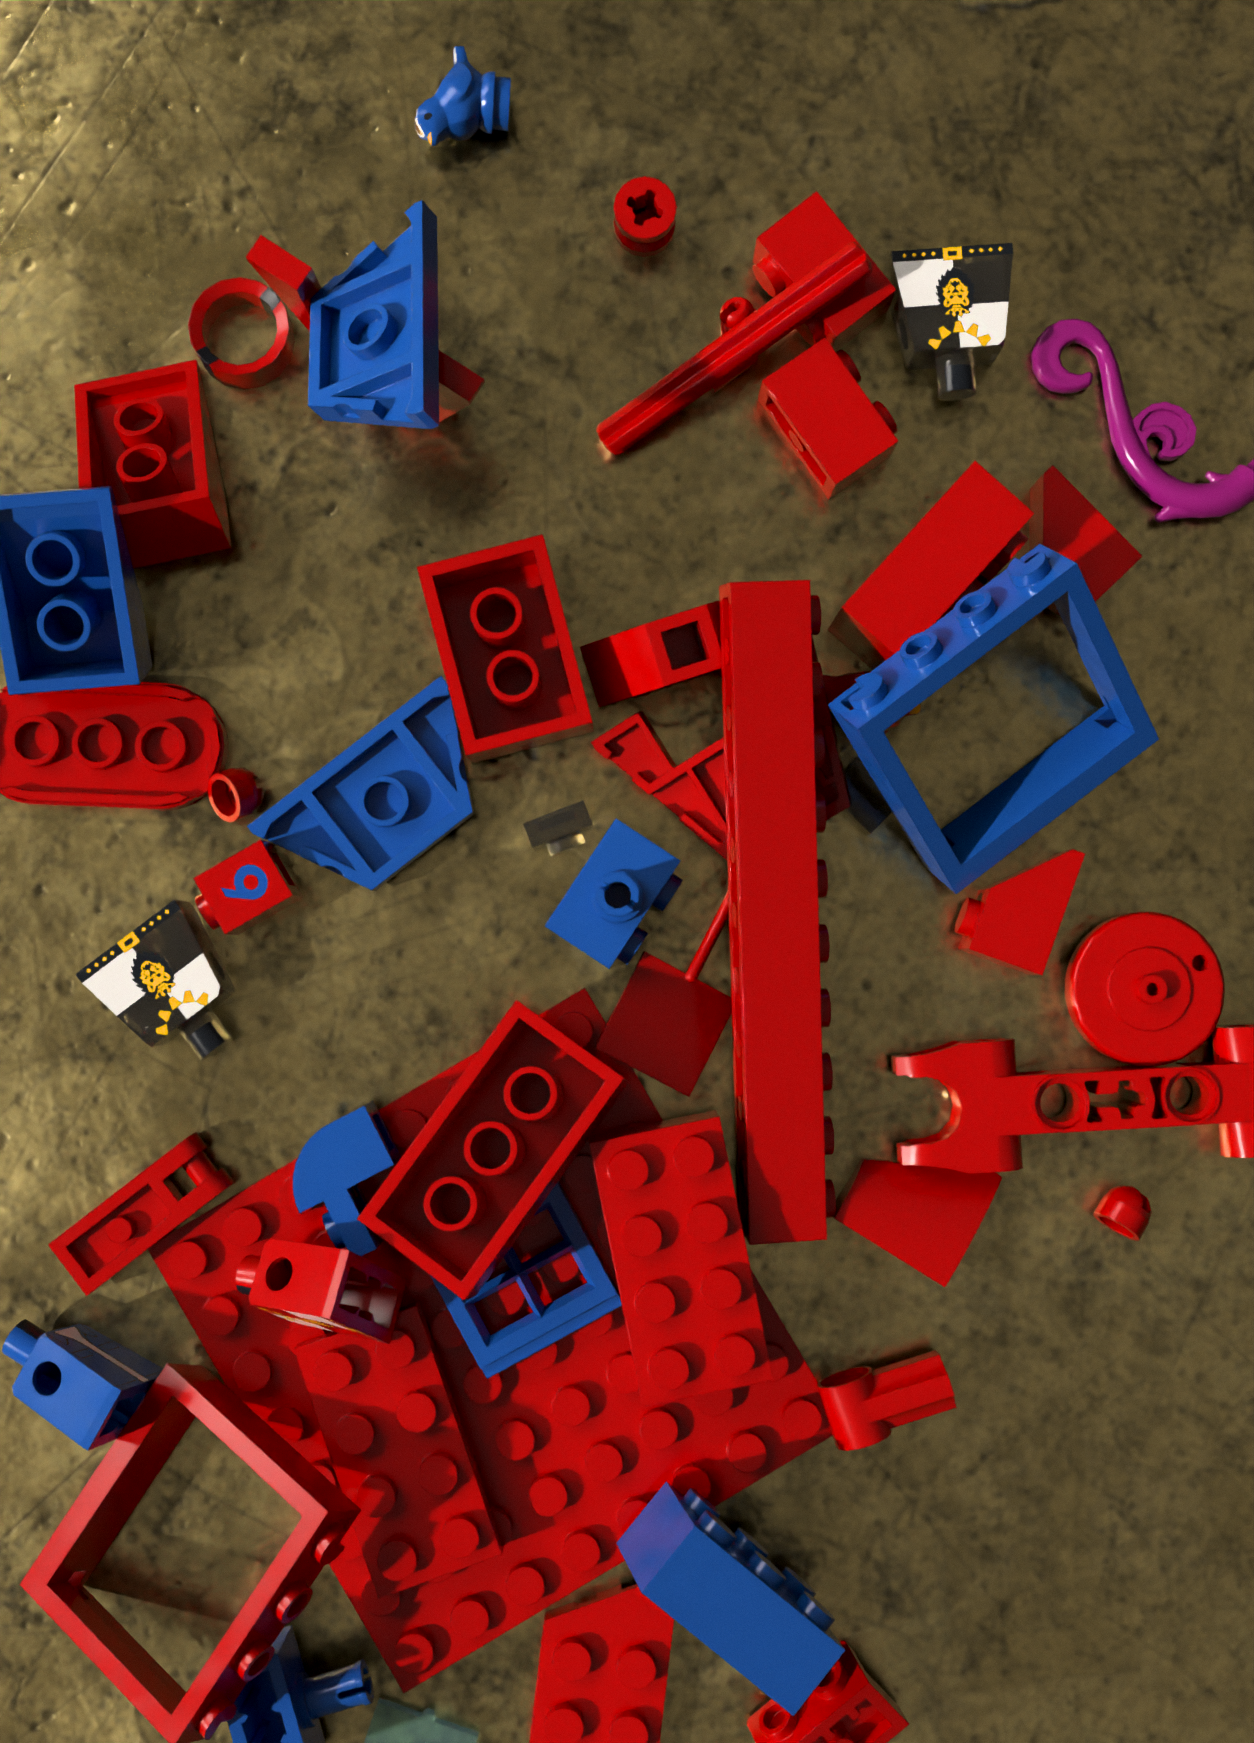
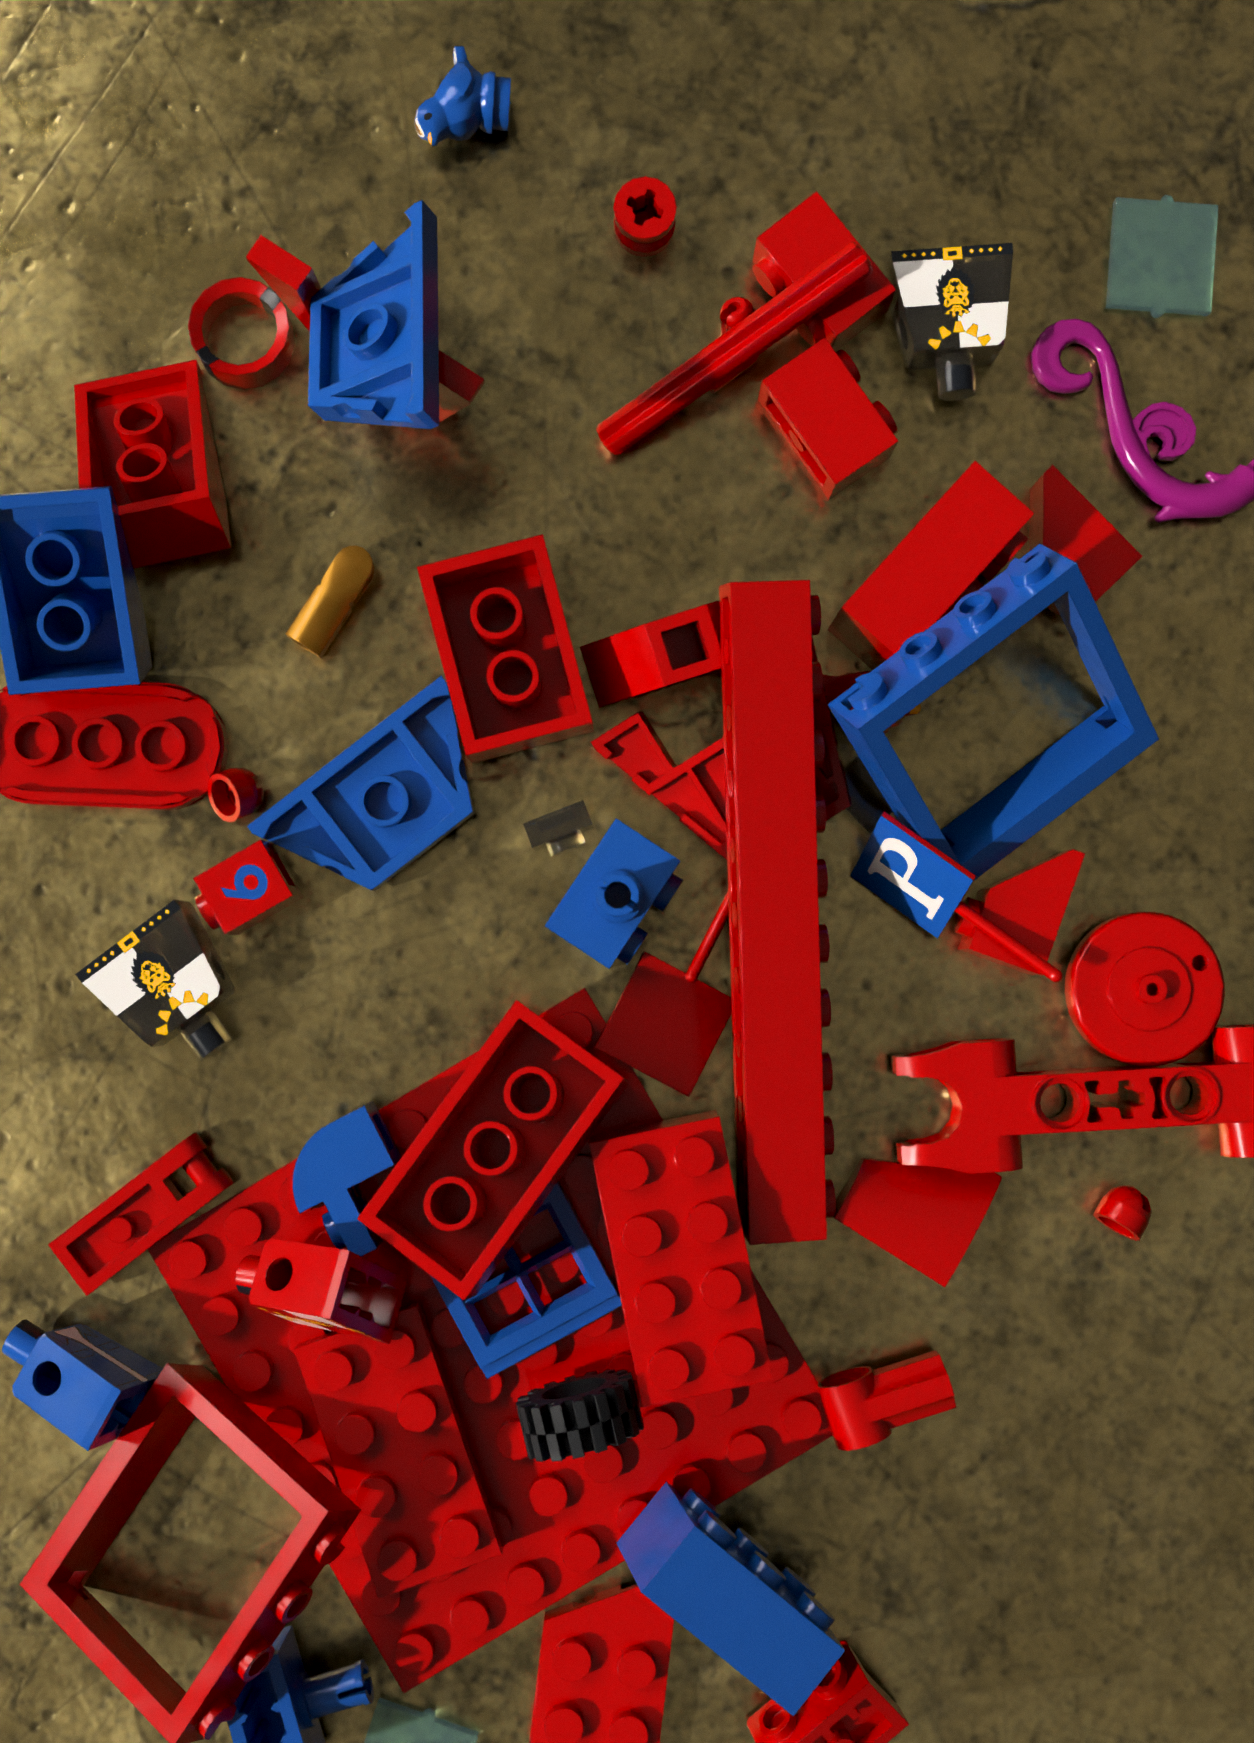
(332, 600): none -> pearl gold bar
(579, 1415): none -> black tyre
(928, 886): none -> blue piece
(1162, 256): none -> clear light blue piece

